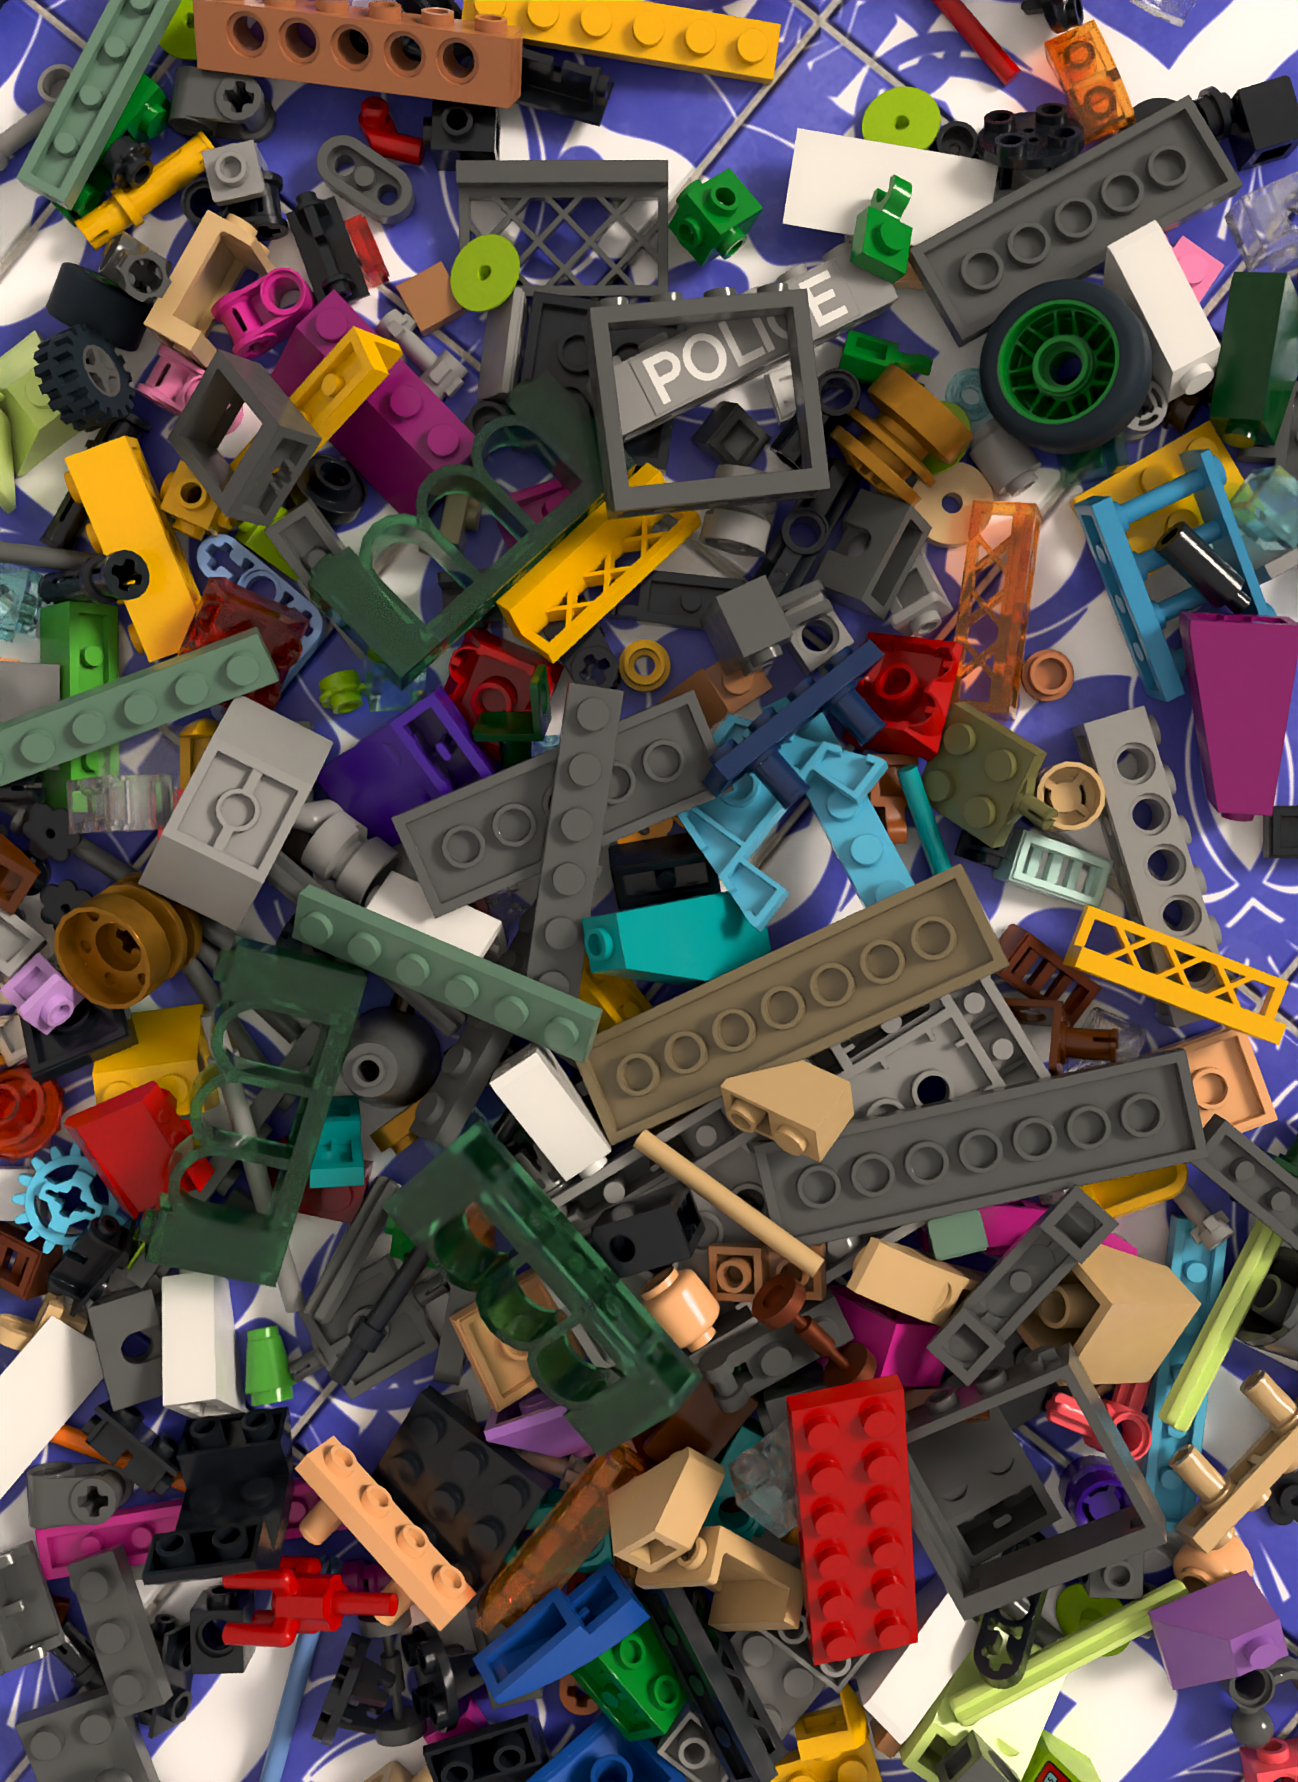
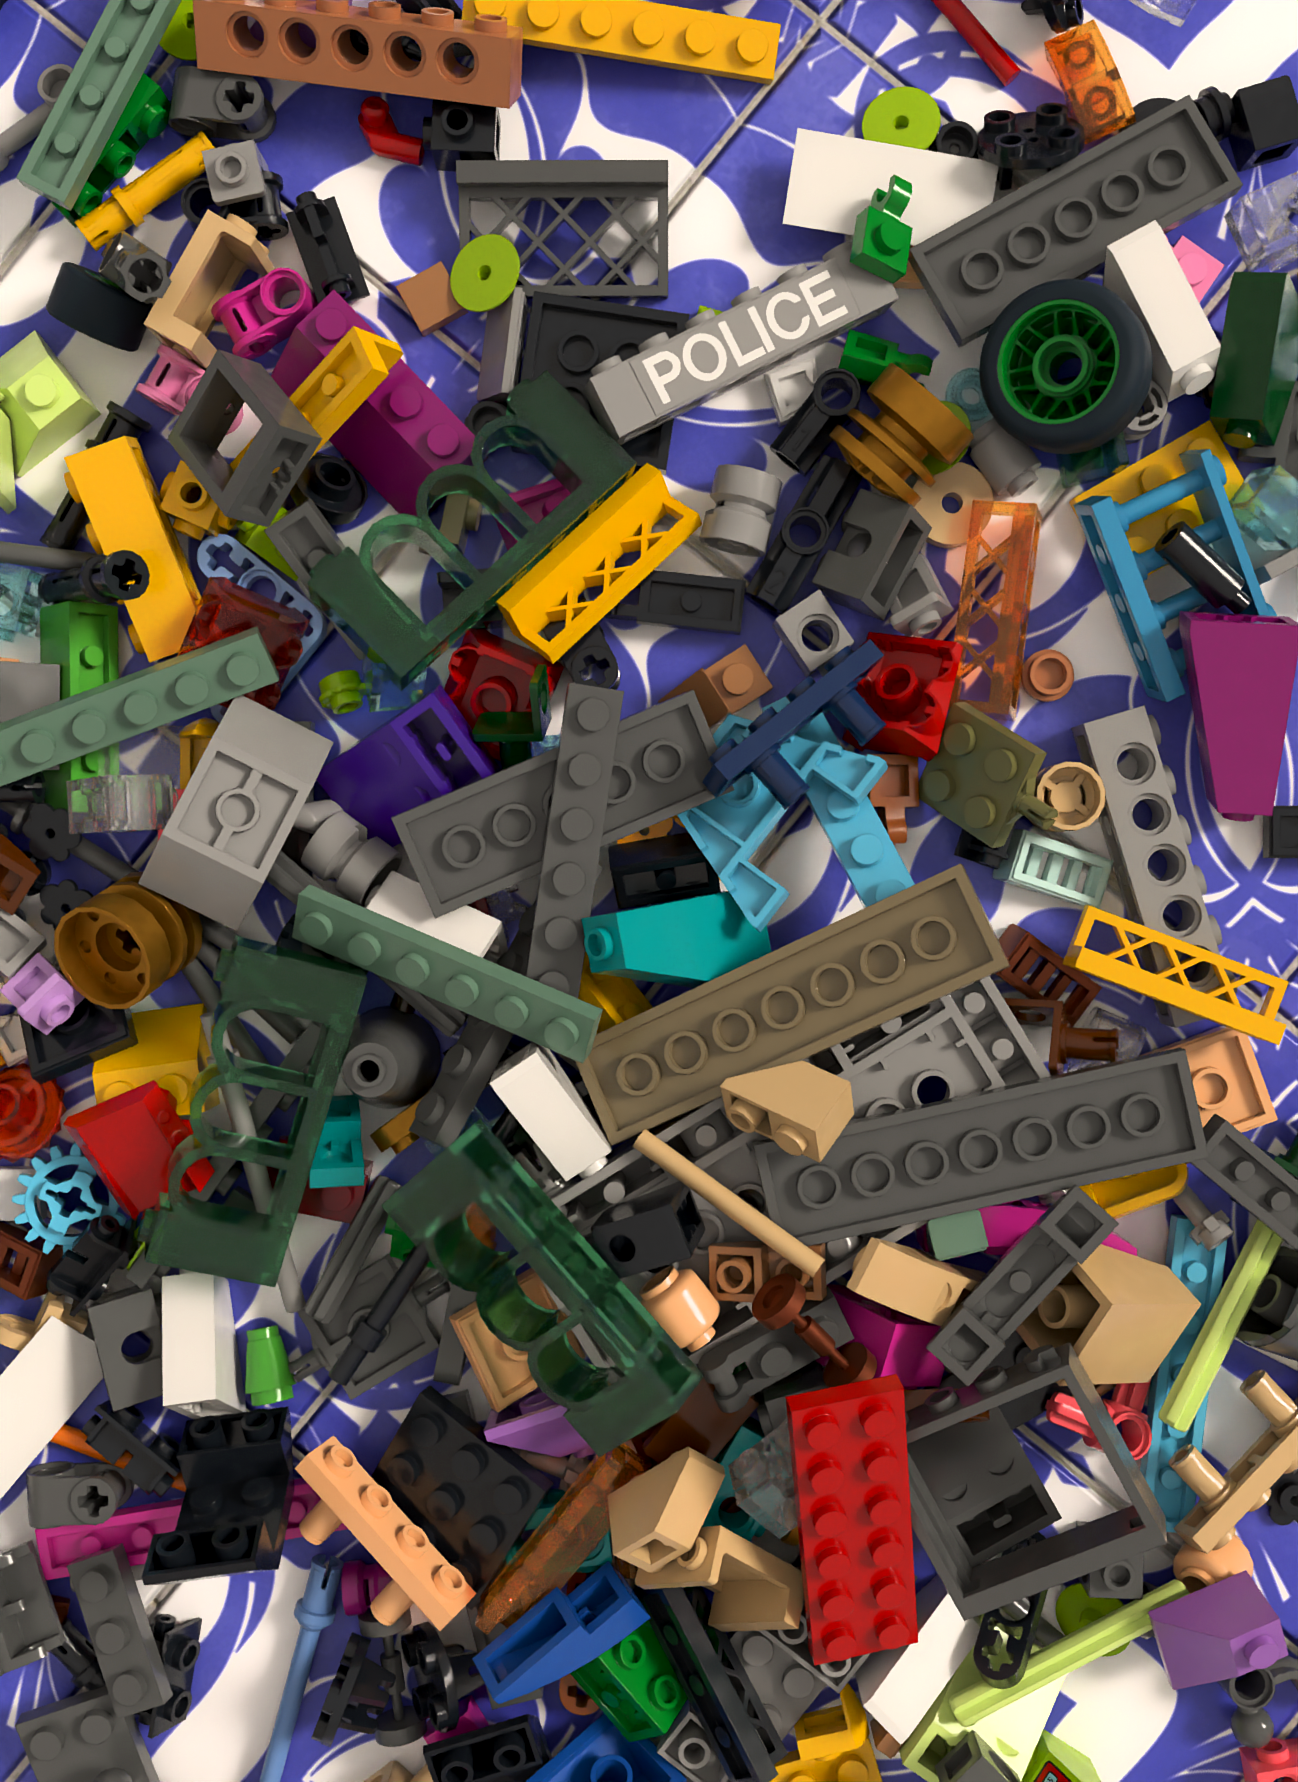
(84, 378): black wheel -> none
(128, 163): black plate -> none
(208, 1651): black brick -> none
(300, 1603): red plant -> none
(367, 250): clear red tile -> none
(368, 181): dark grey plate -> none
(441, 373): light grey bar -> none
(567, 91): black hinge -> none
(647, 649): yellow plate -> none
(709, 226): green brick -> none
(712, 493): dark grey window -> none
(730, 435): dark grey slope -> none
(751, 624): dark grey brick -> none
(923, 818): teal bar -> none
(1091, 1489): dark purple wheel -> none
(1182, 411): dark brown plate -> none

